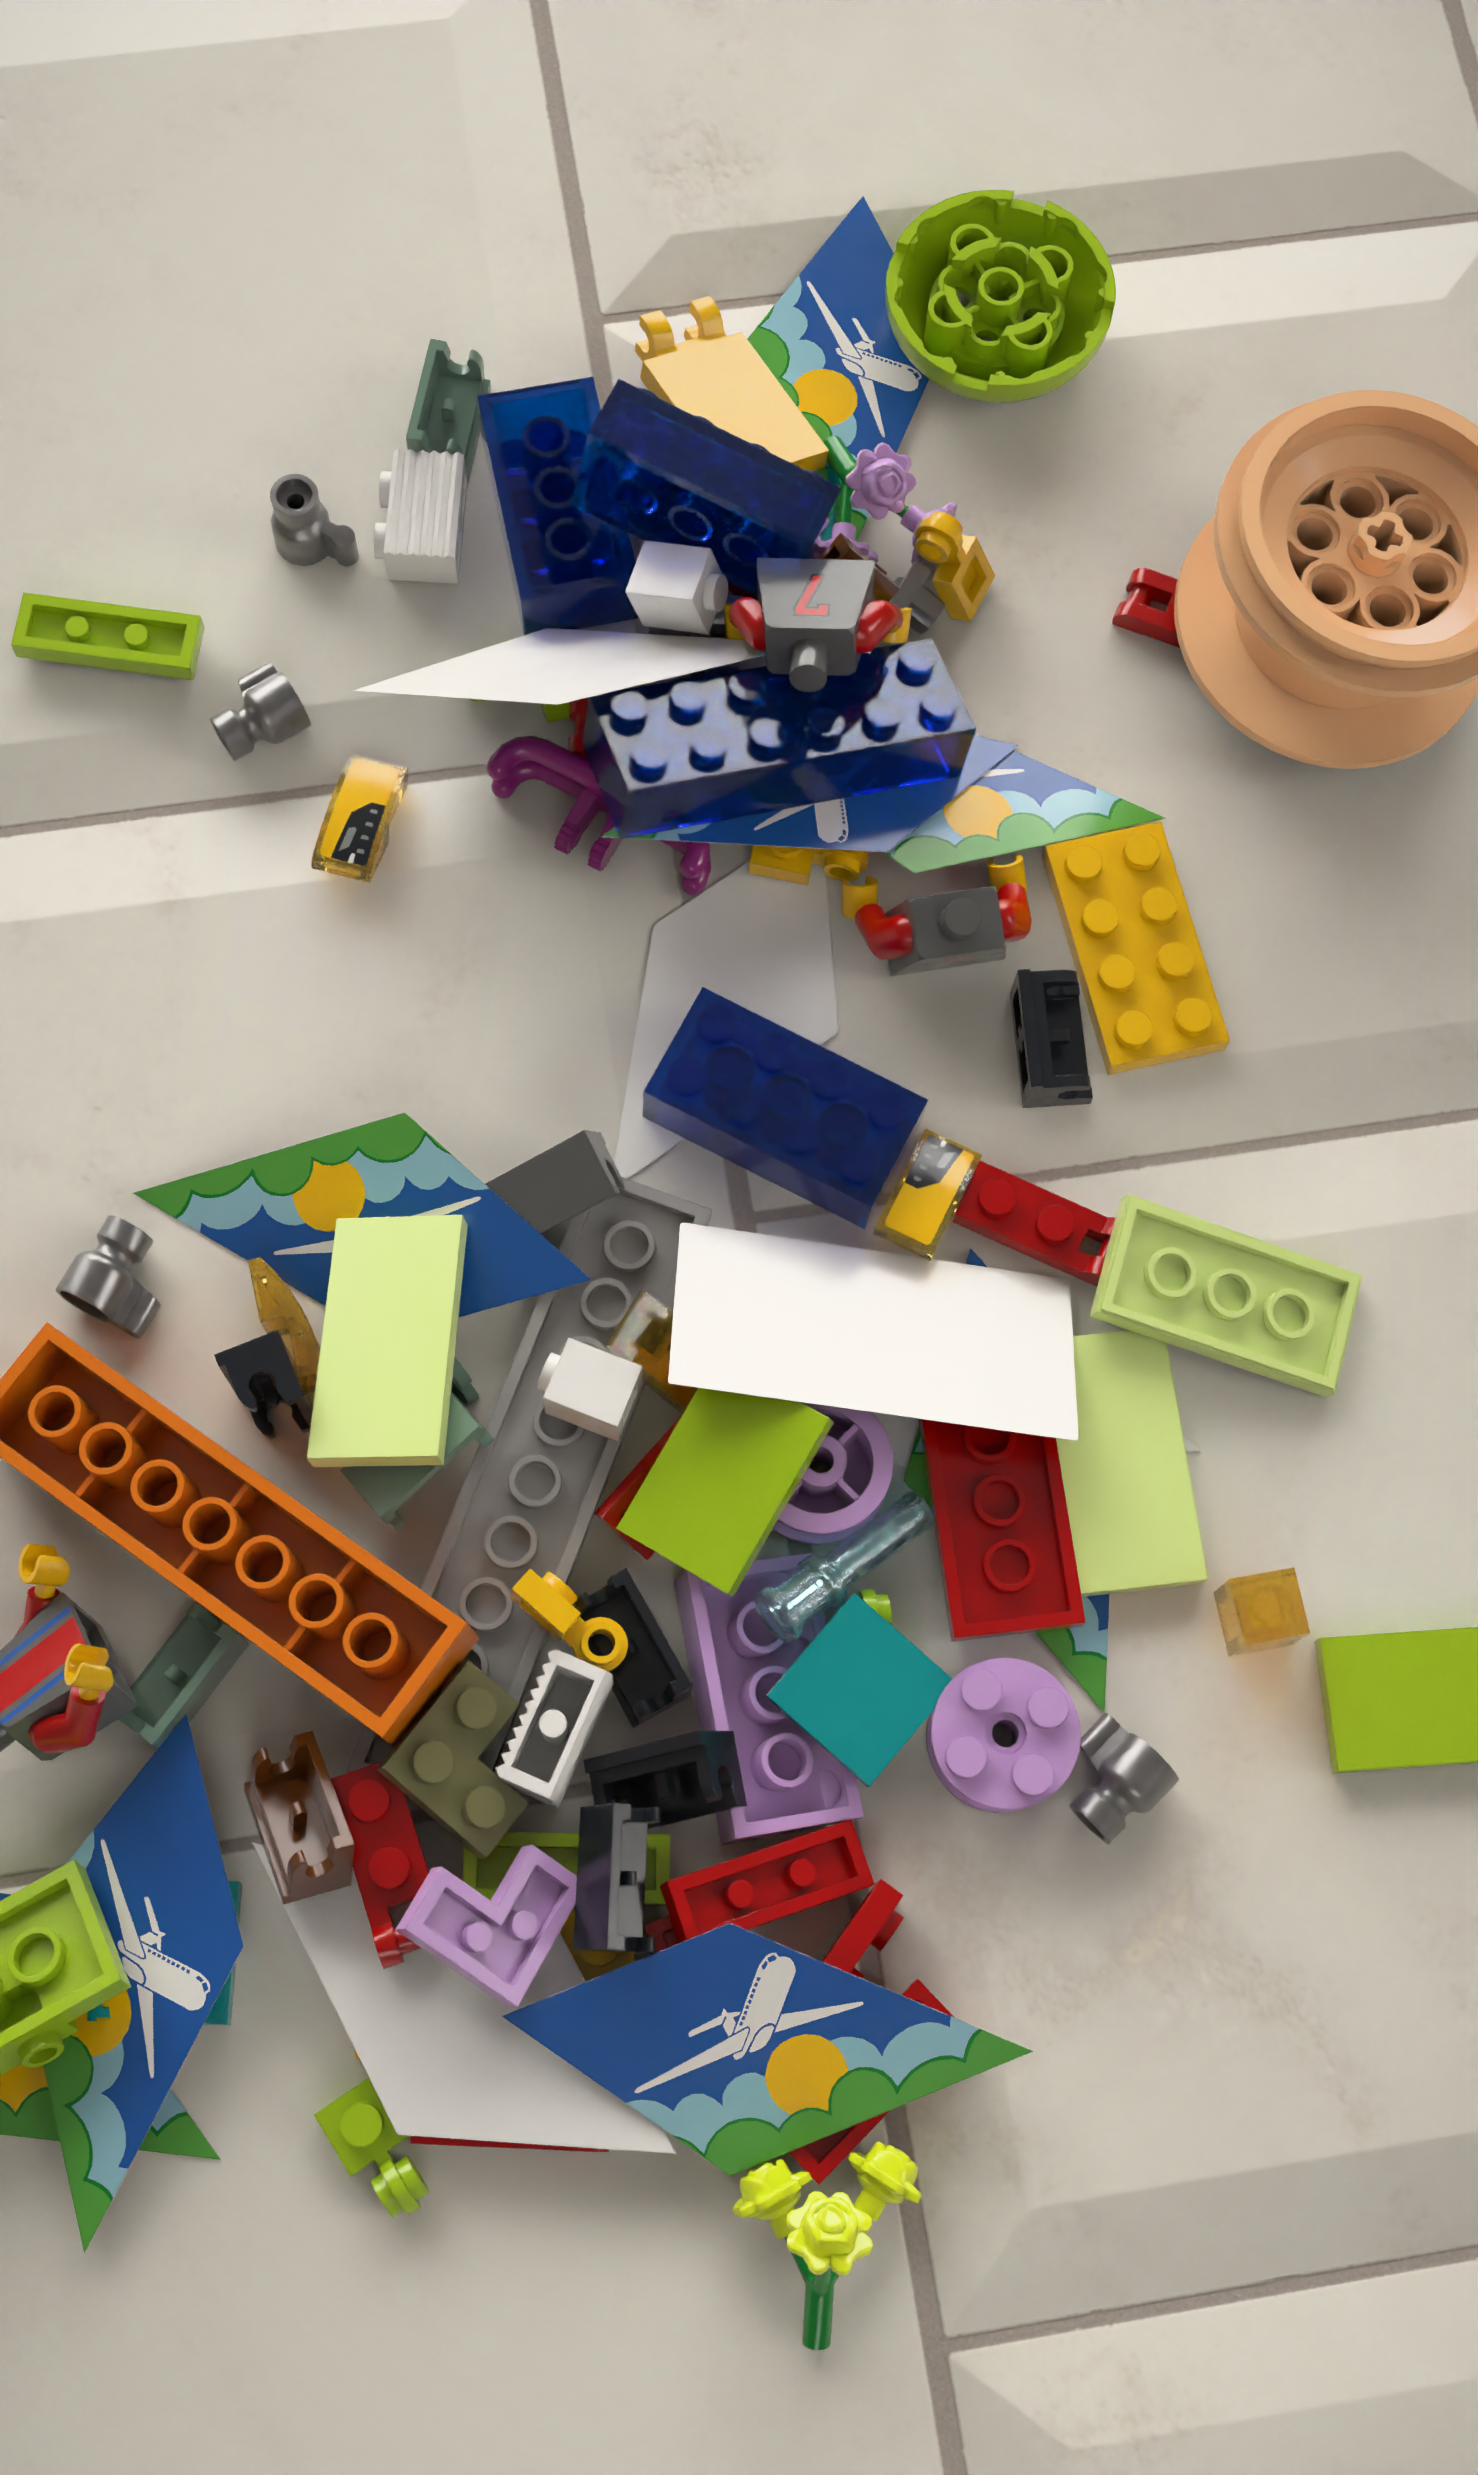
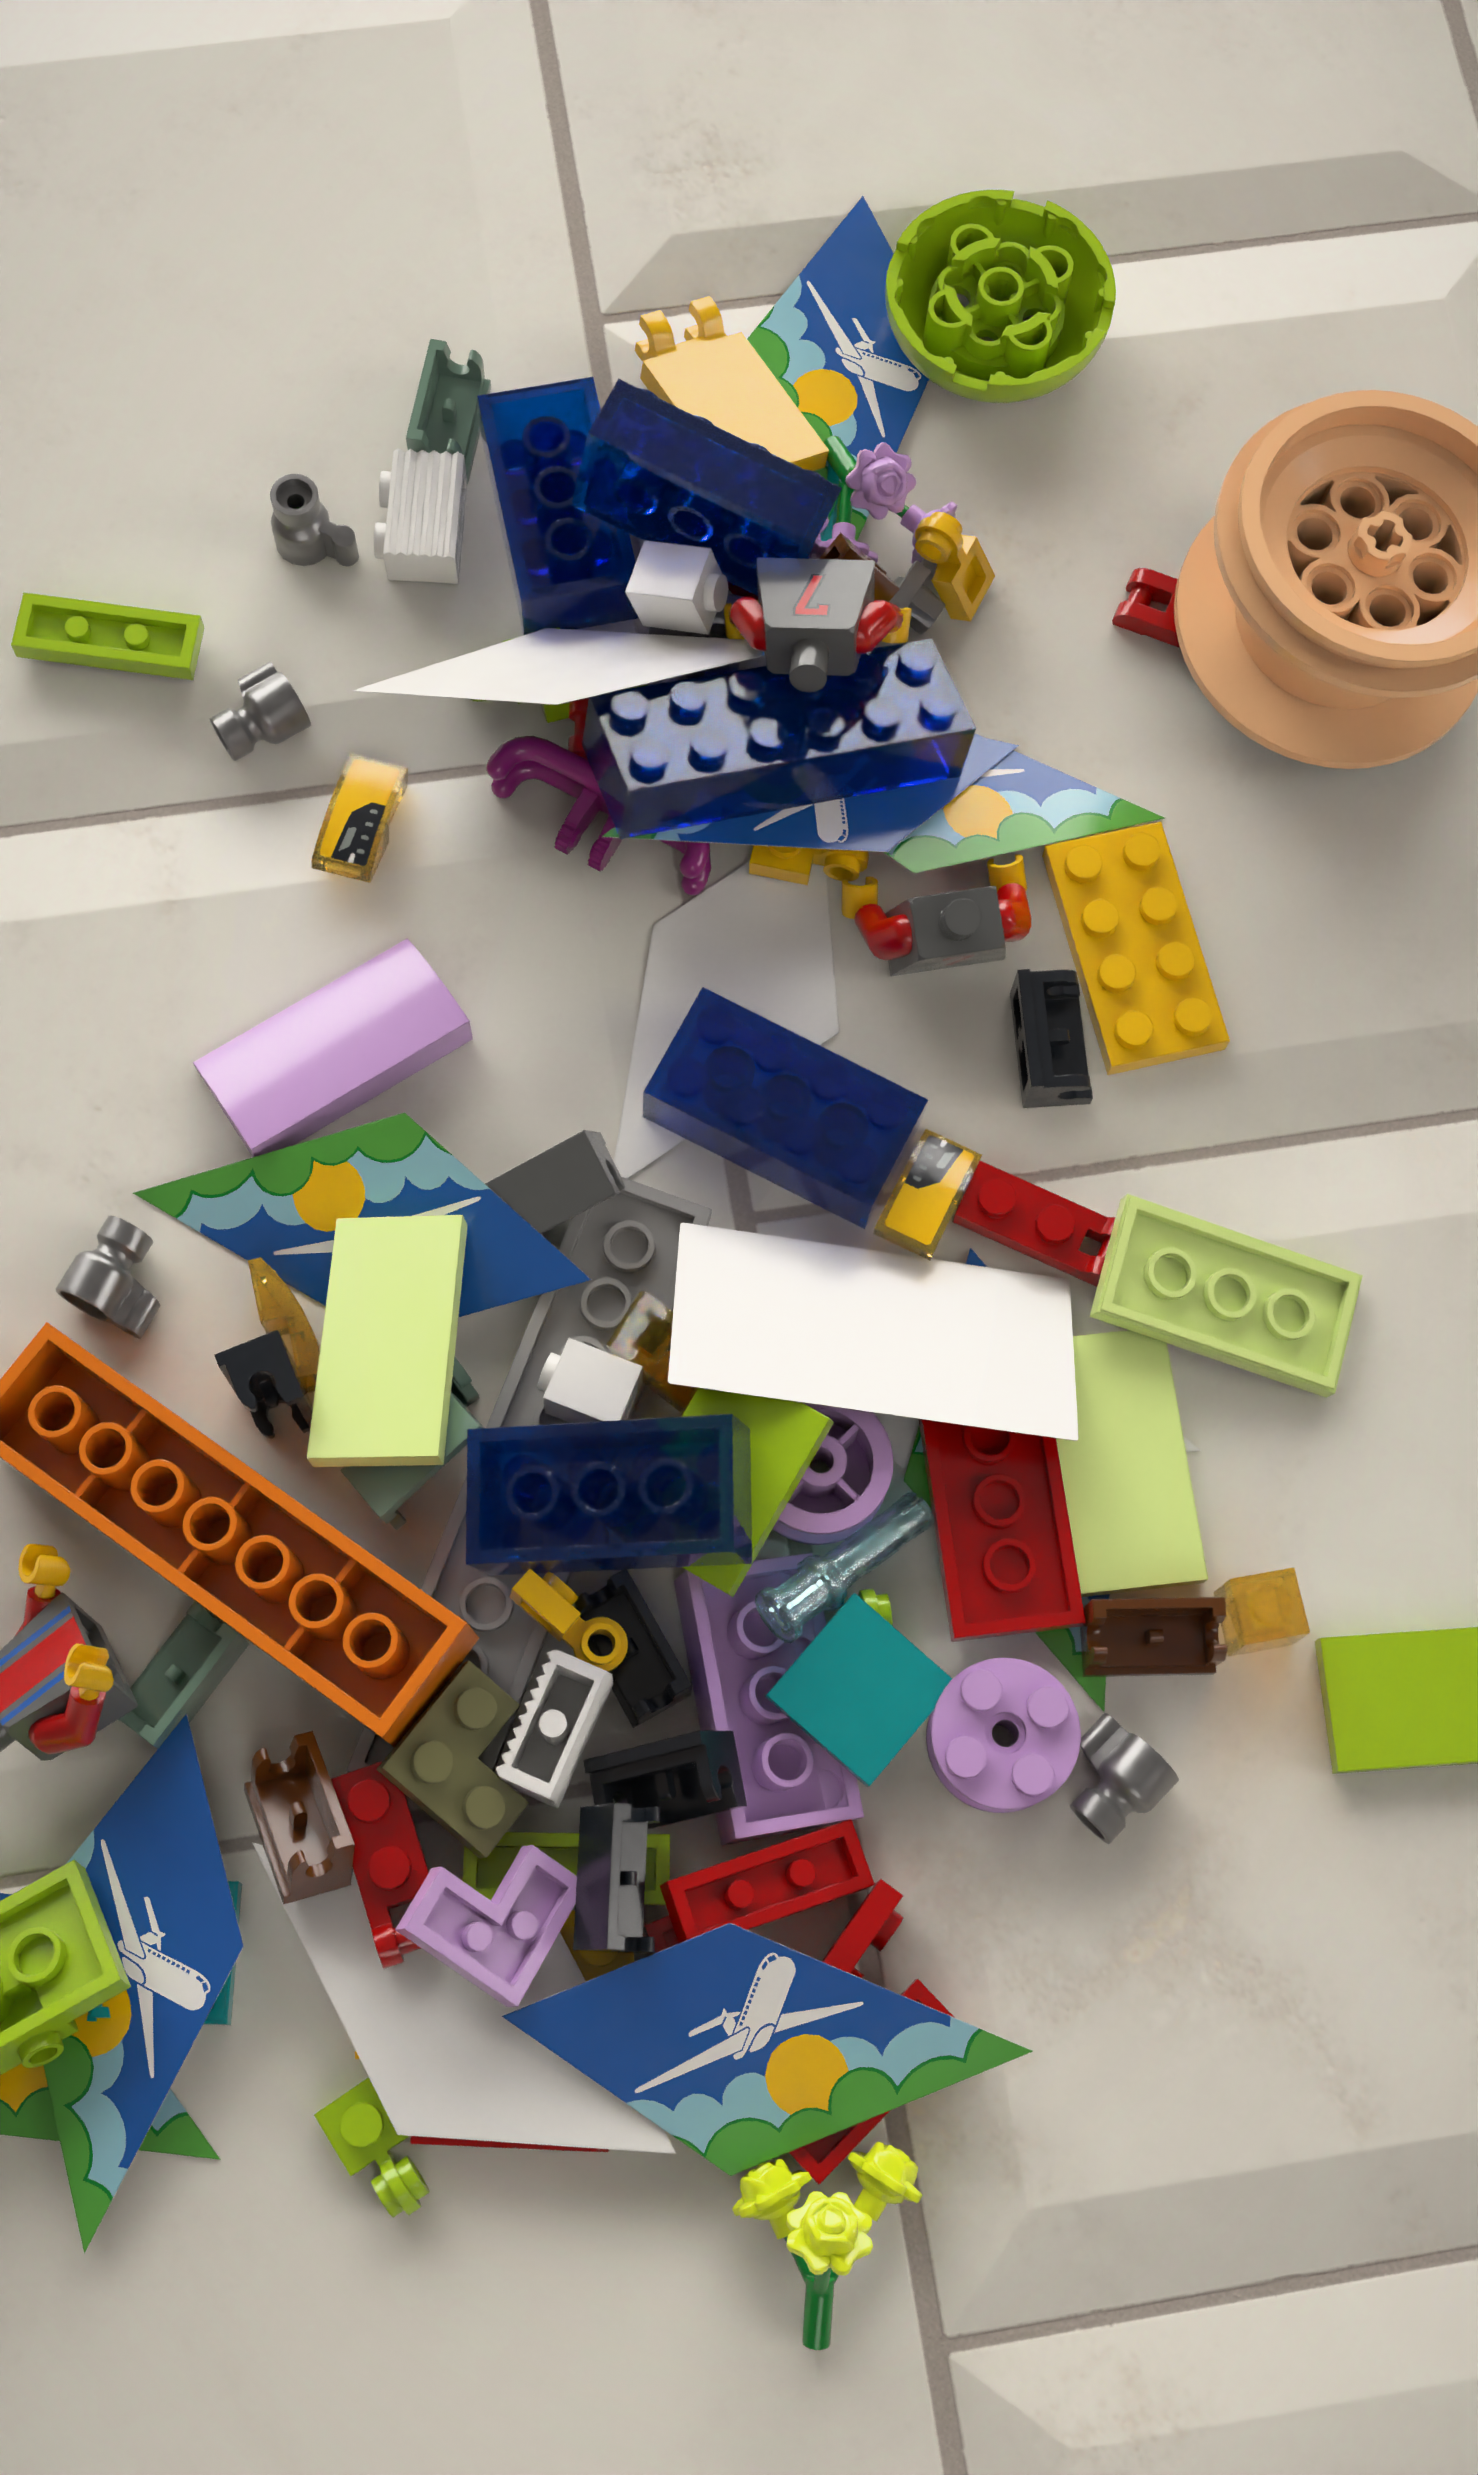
(334, 1050): none -> lavender slope
(609, 1495): none -> clear blue brick
(1152, 1636): none -> reddish brown hinge

